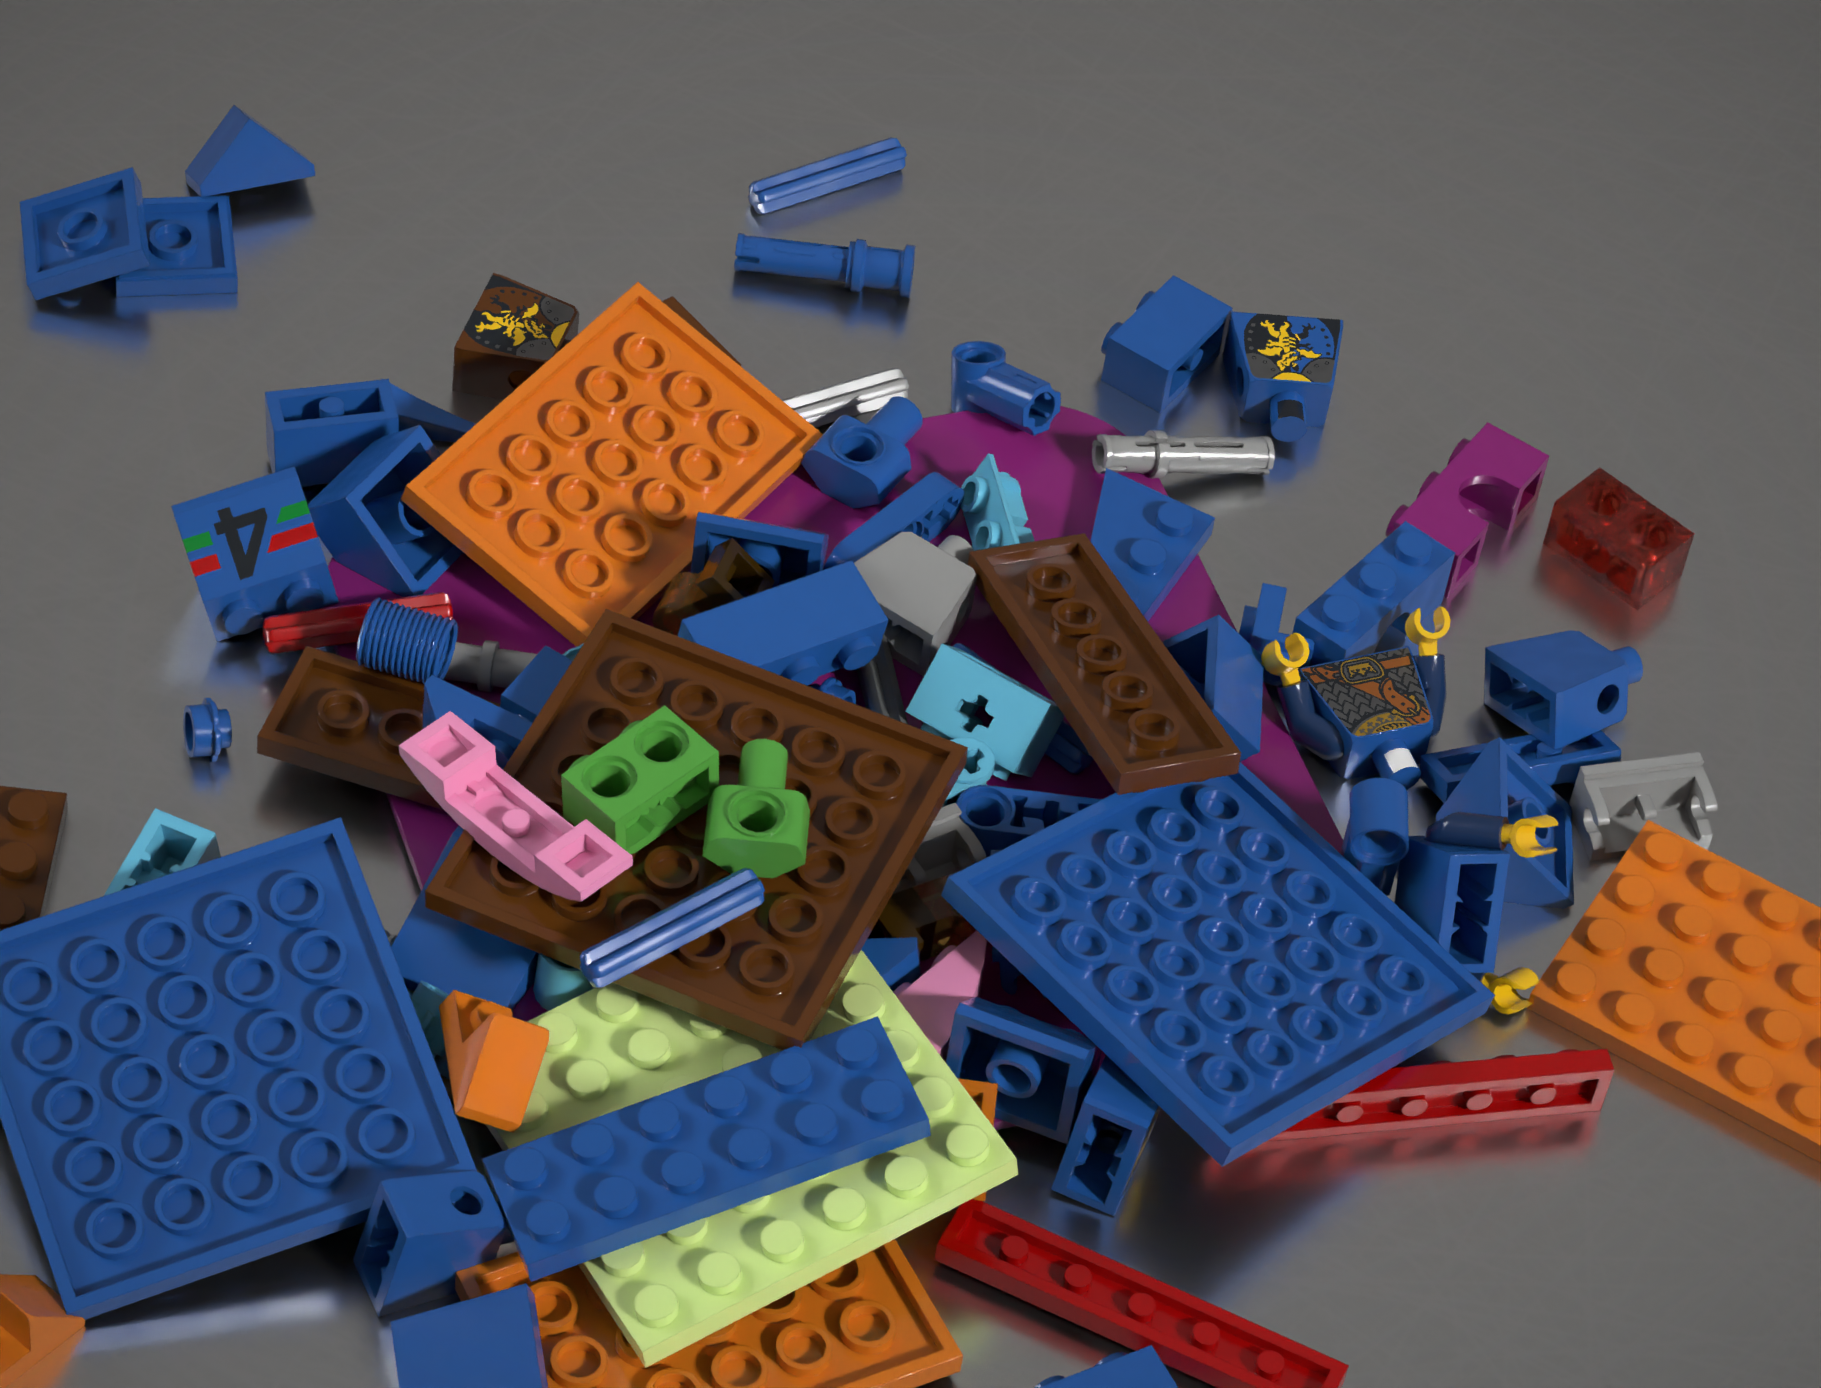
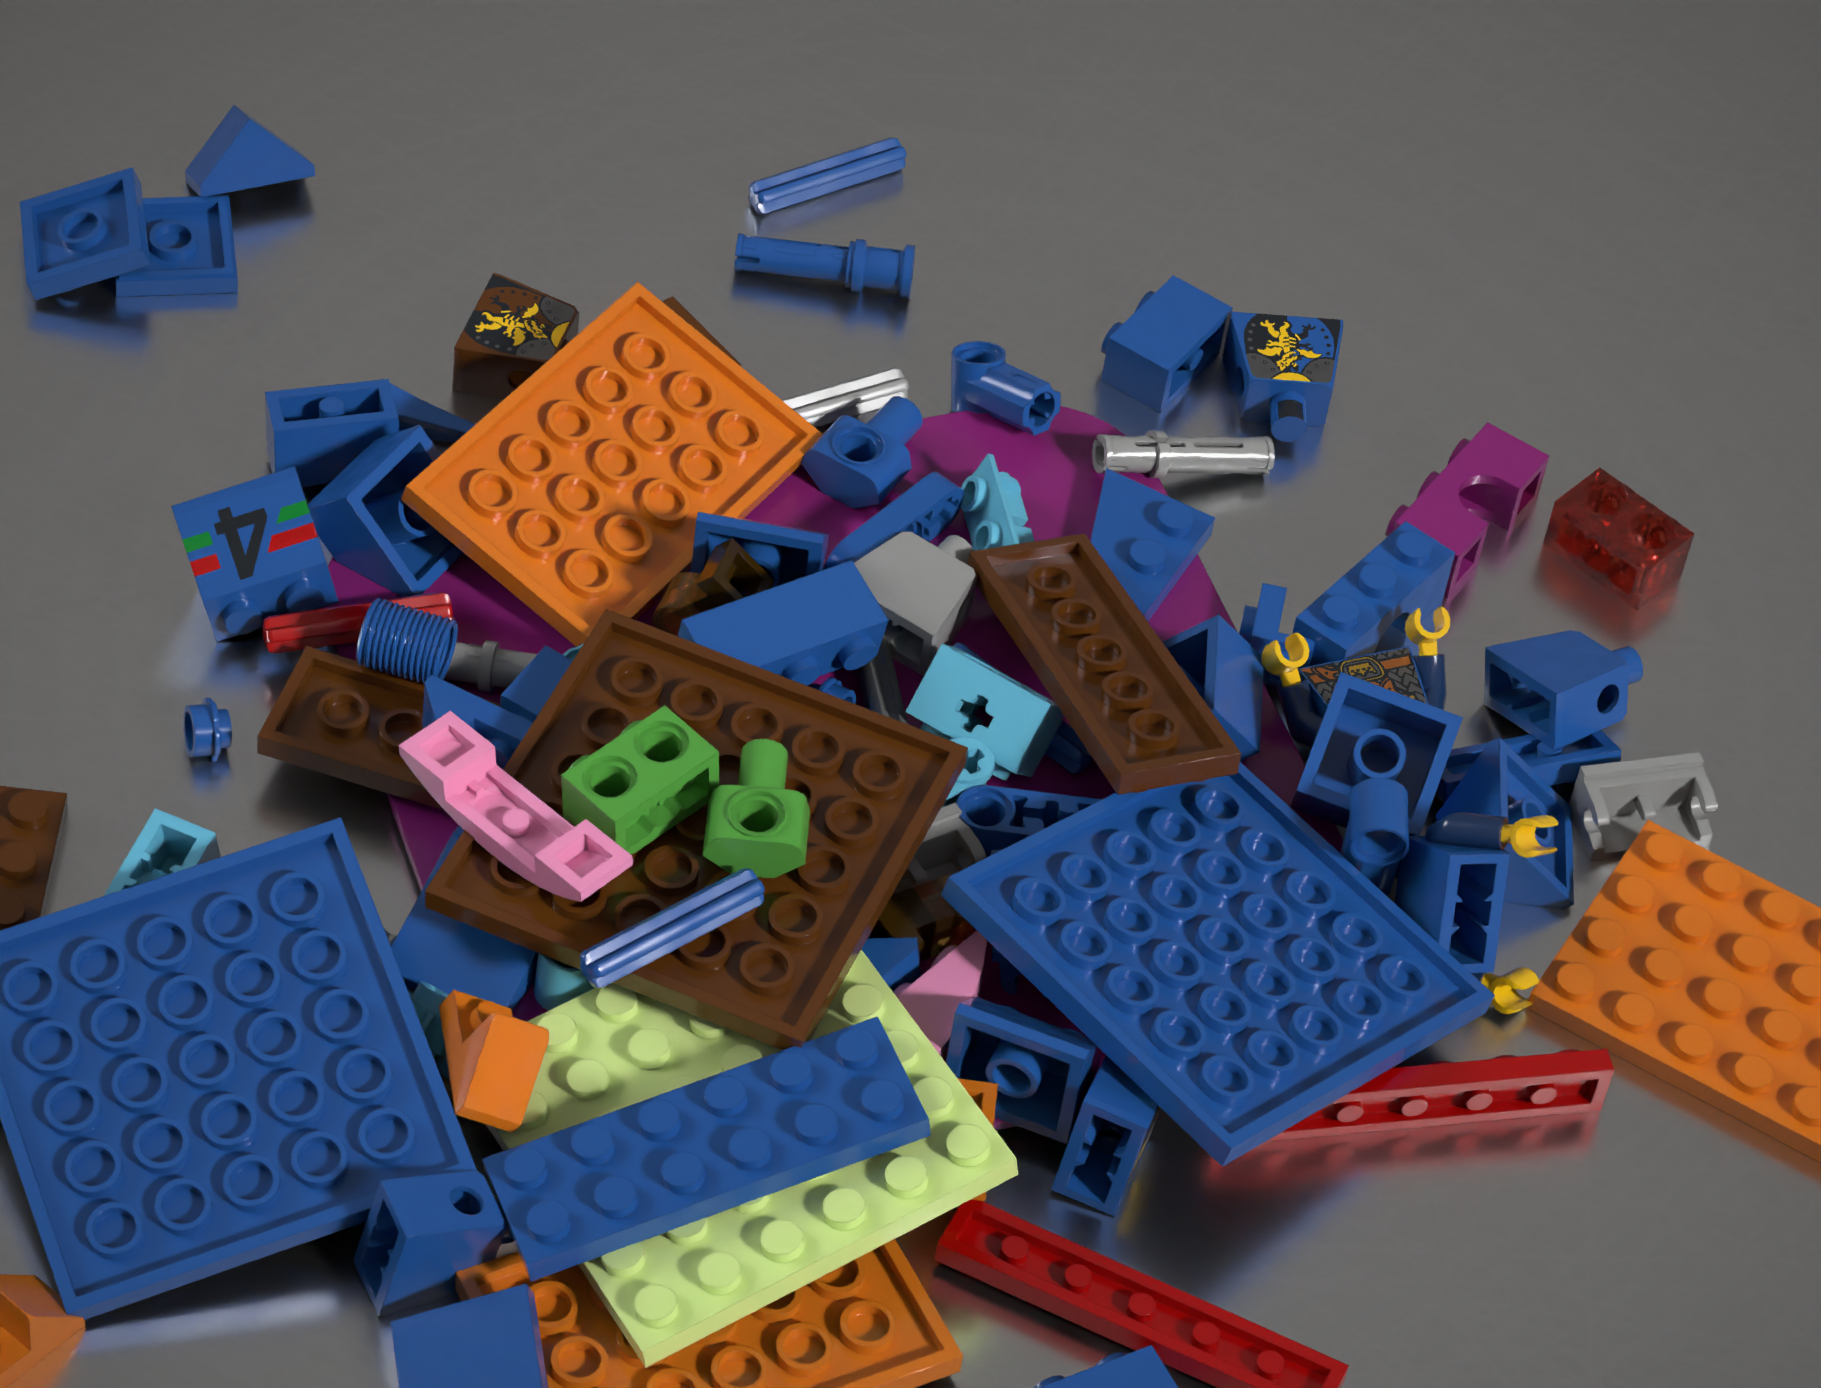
(1375, 736): none -> blue brick

